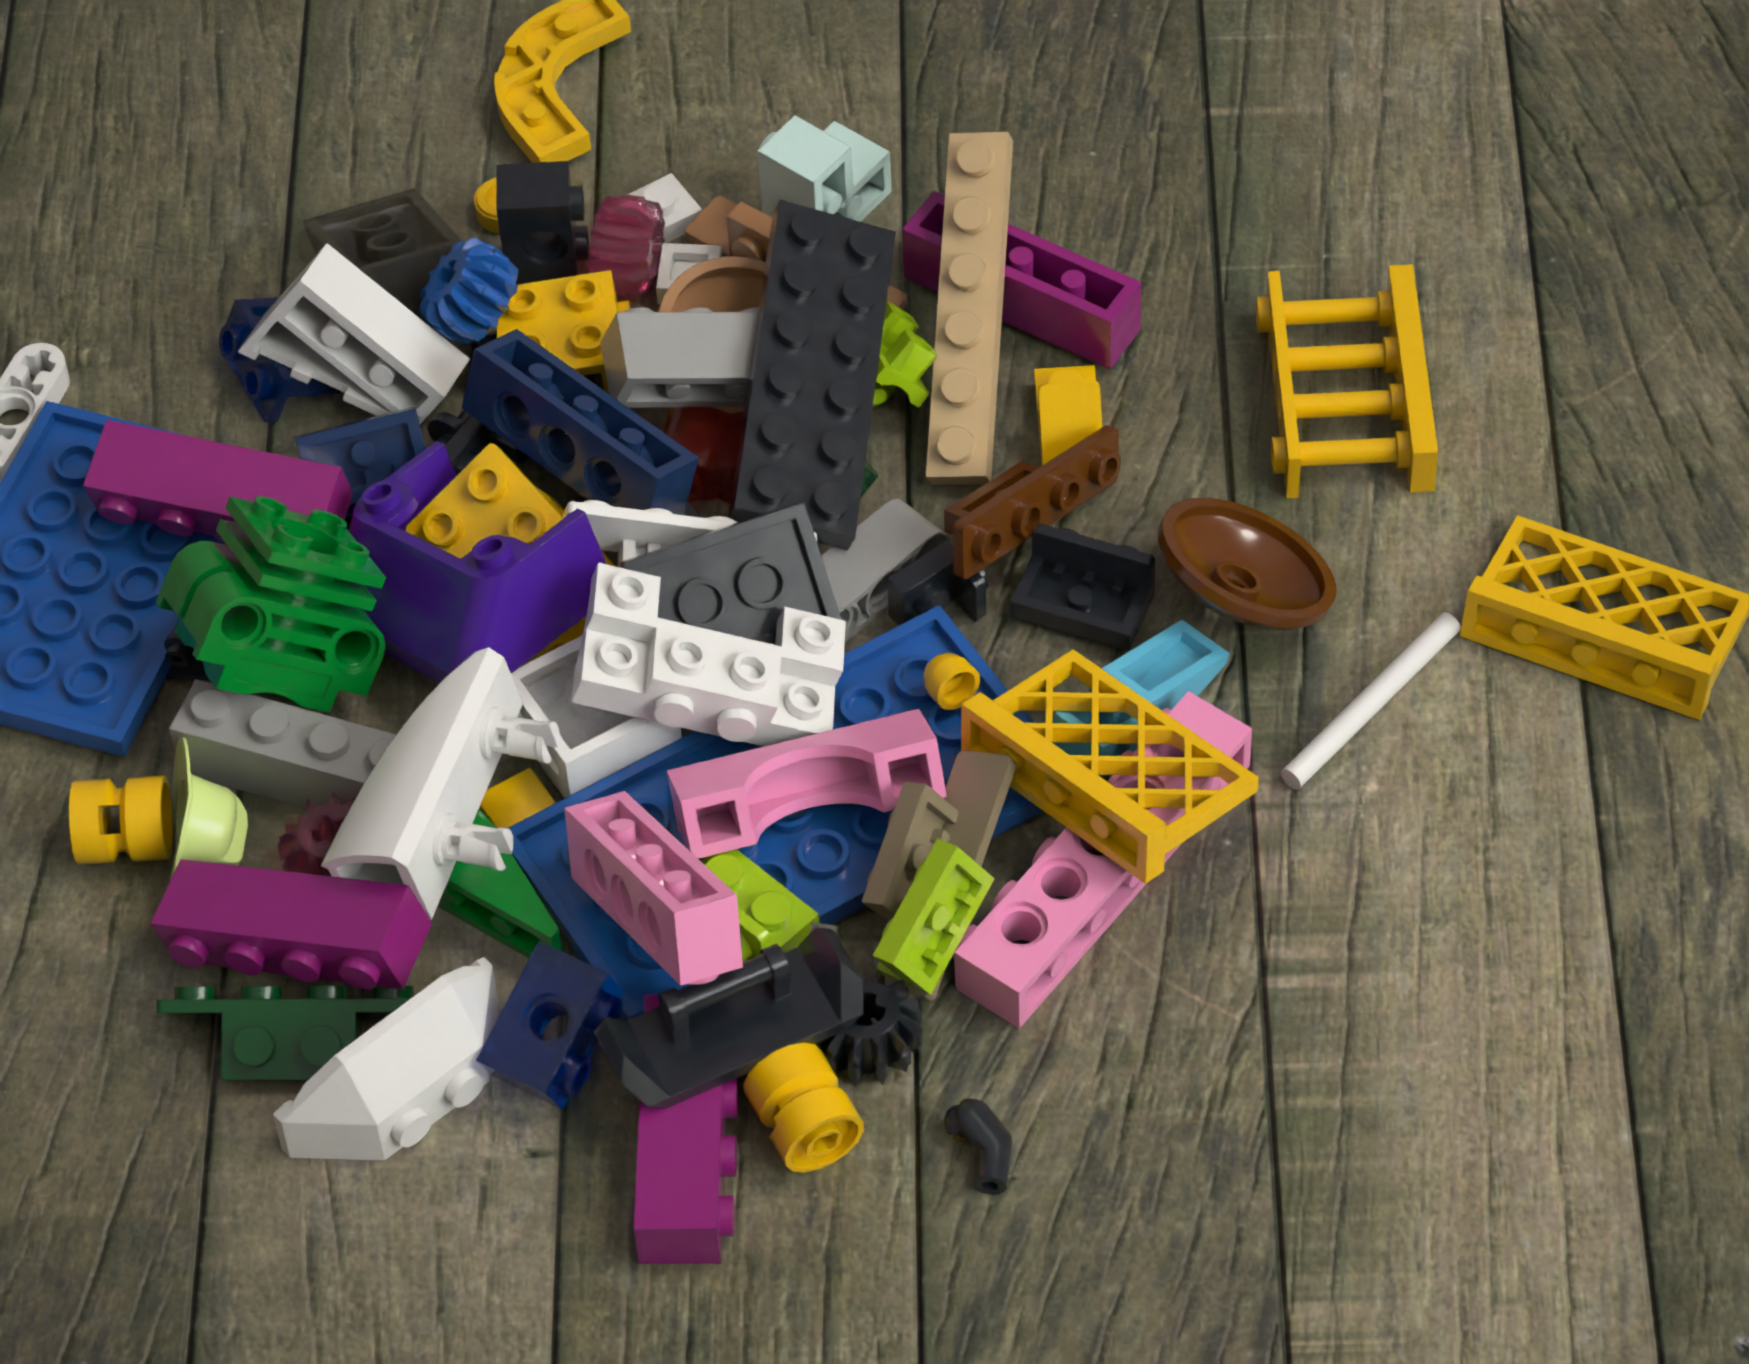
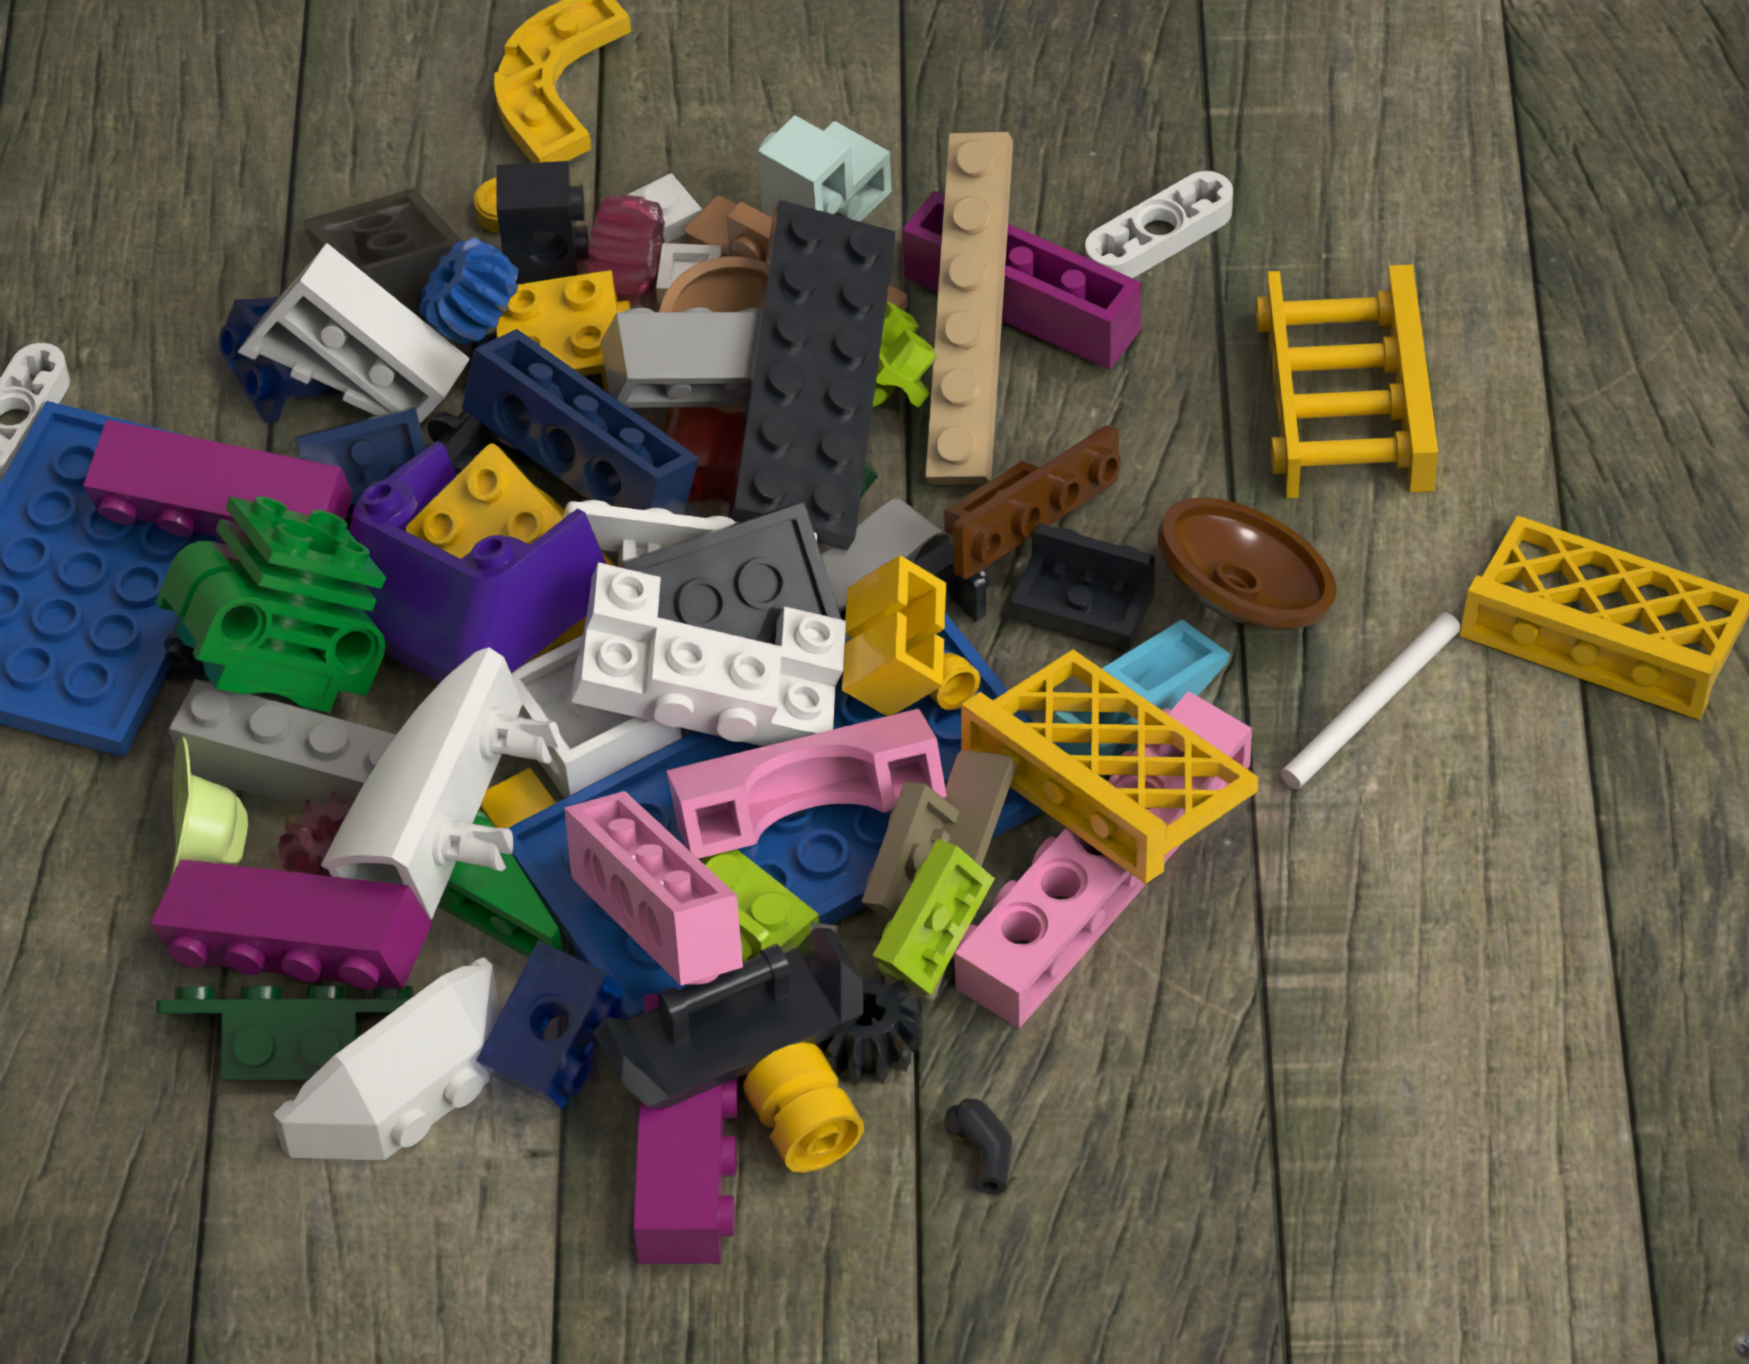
(144, 819): yellow wheel -> none
(893, 636): none -> yellow piece
(1066, 407): yellow slope -> none
(1170, 206): none -> white beam

